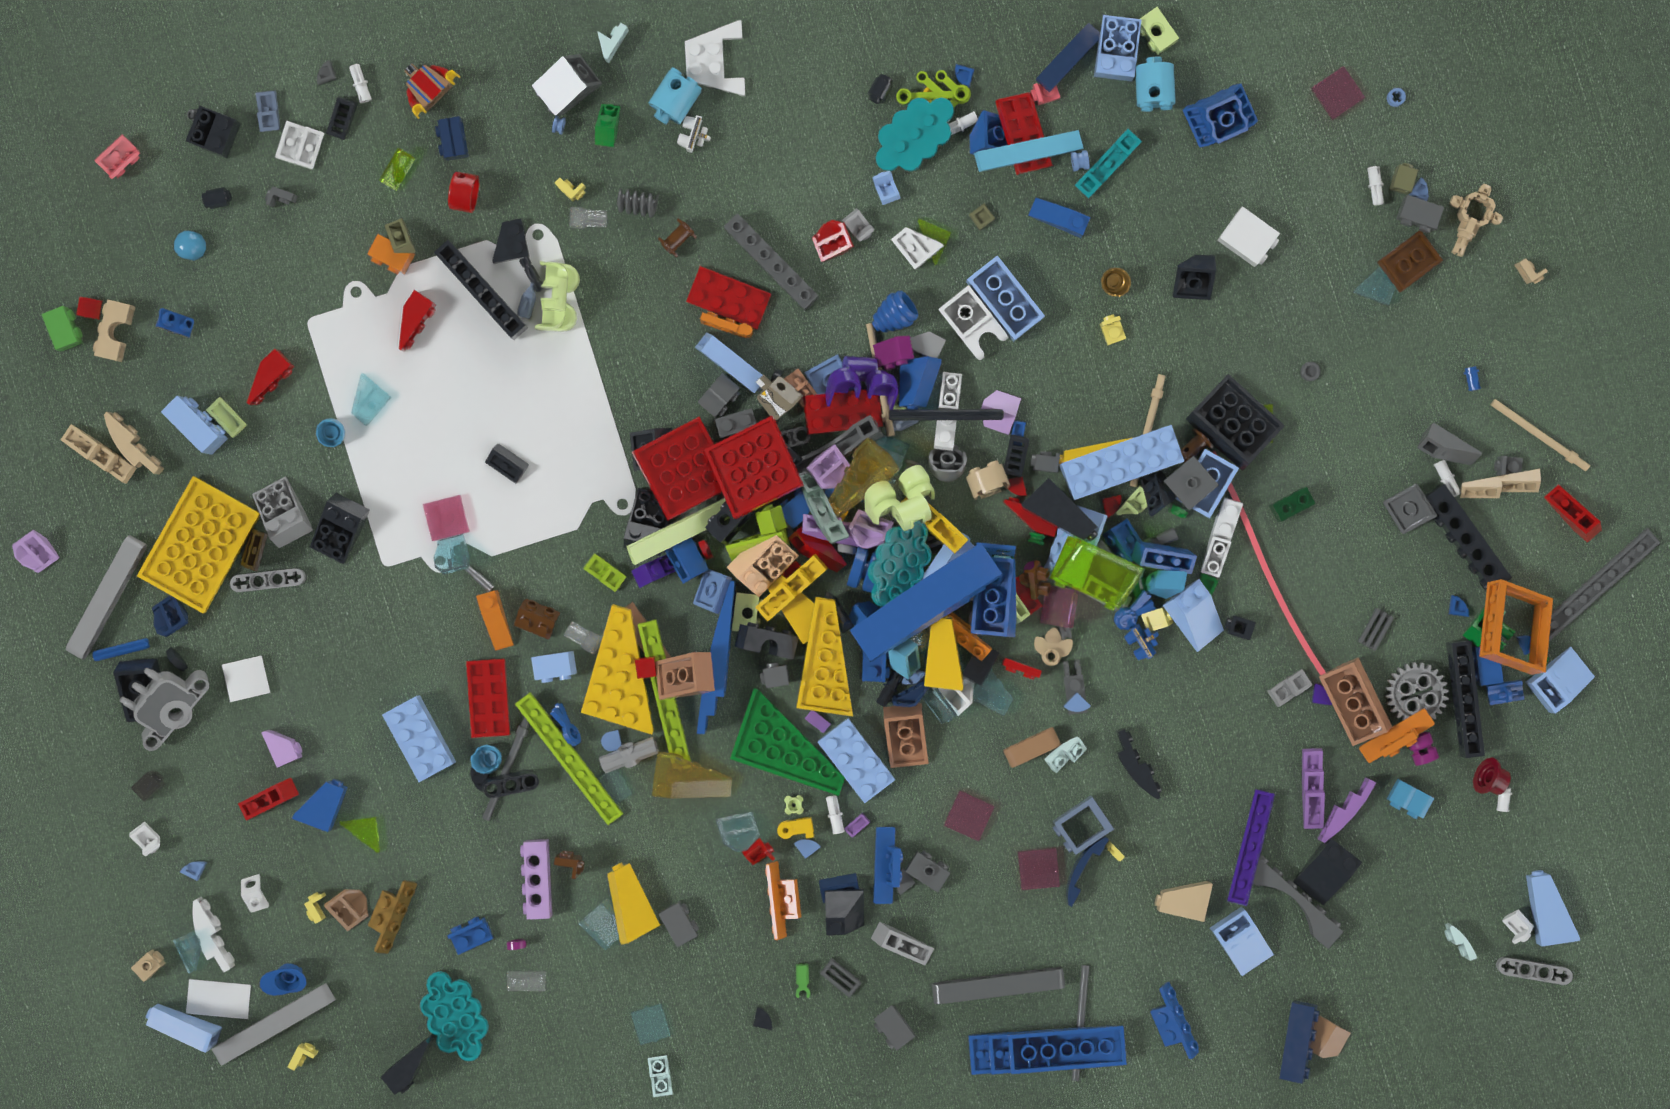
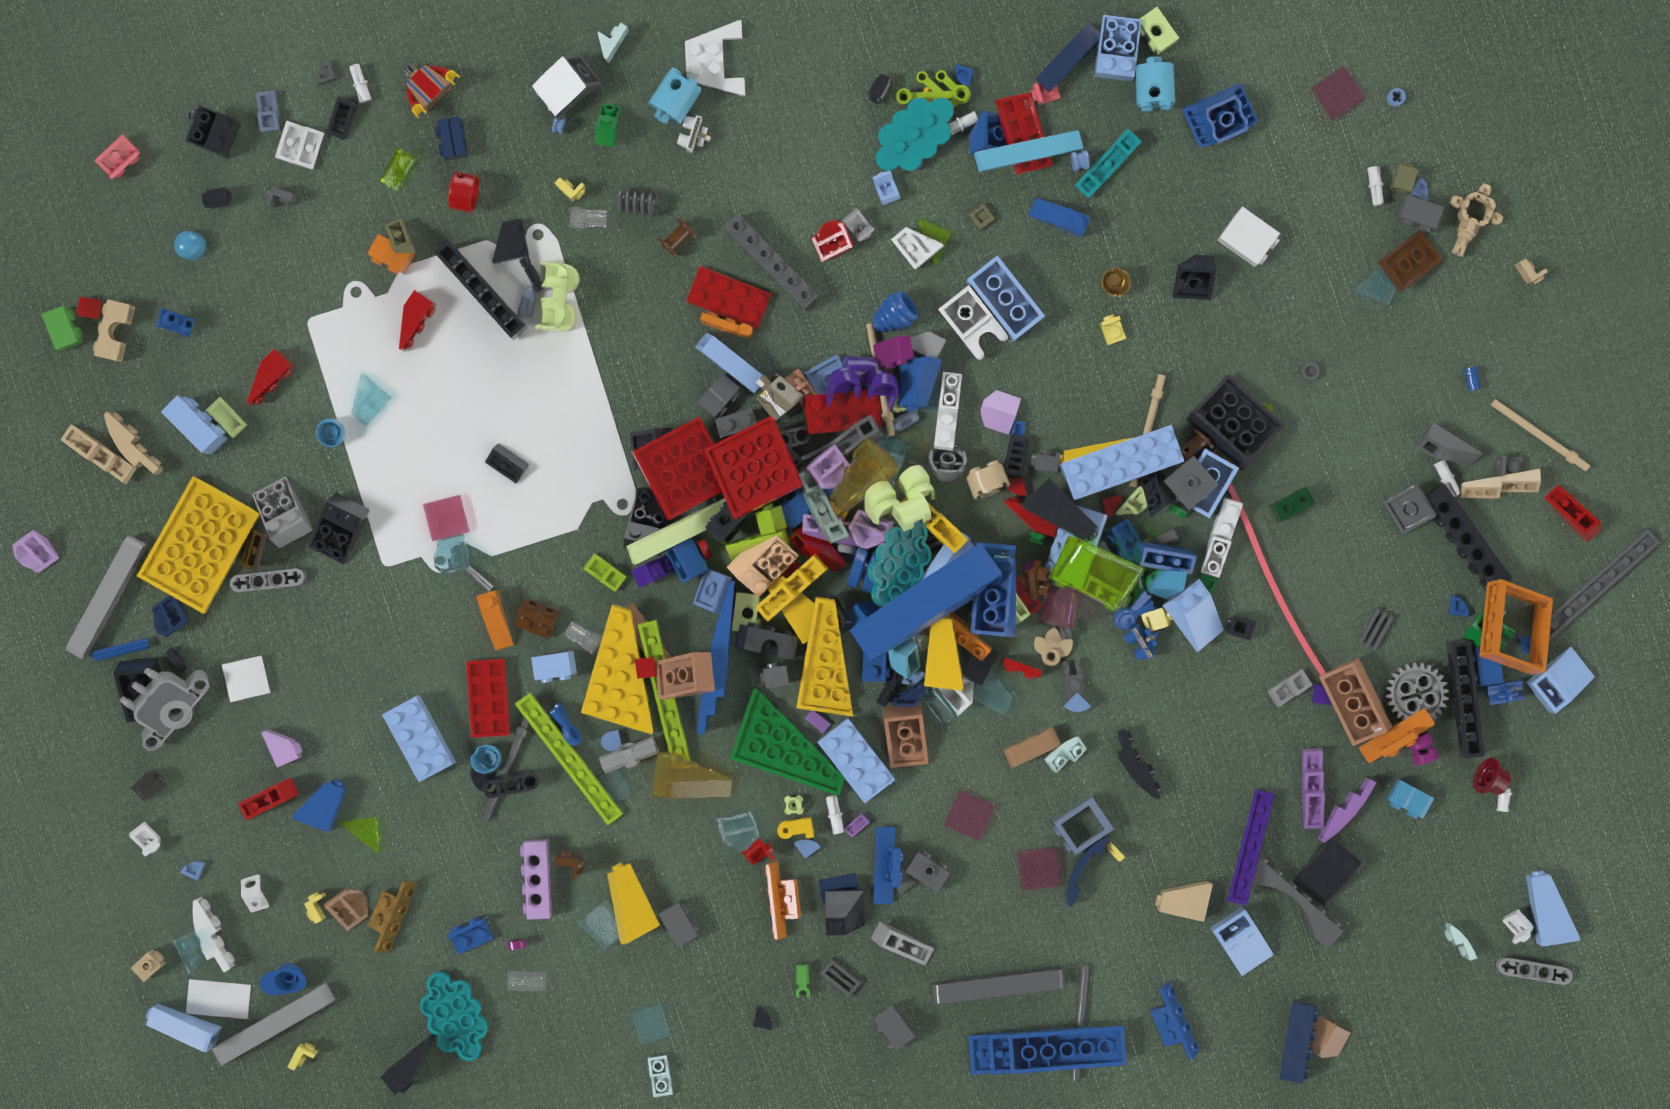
(945, 414): black axle -> none

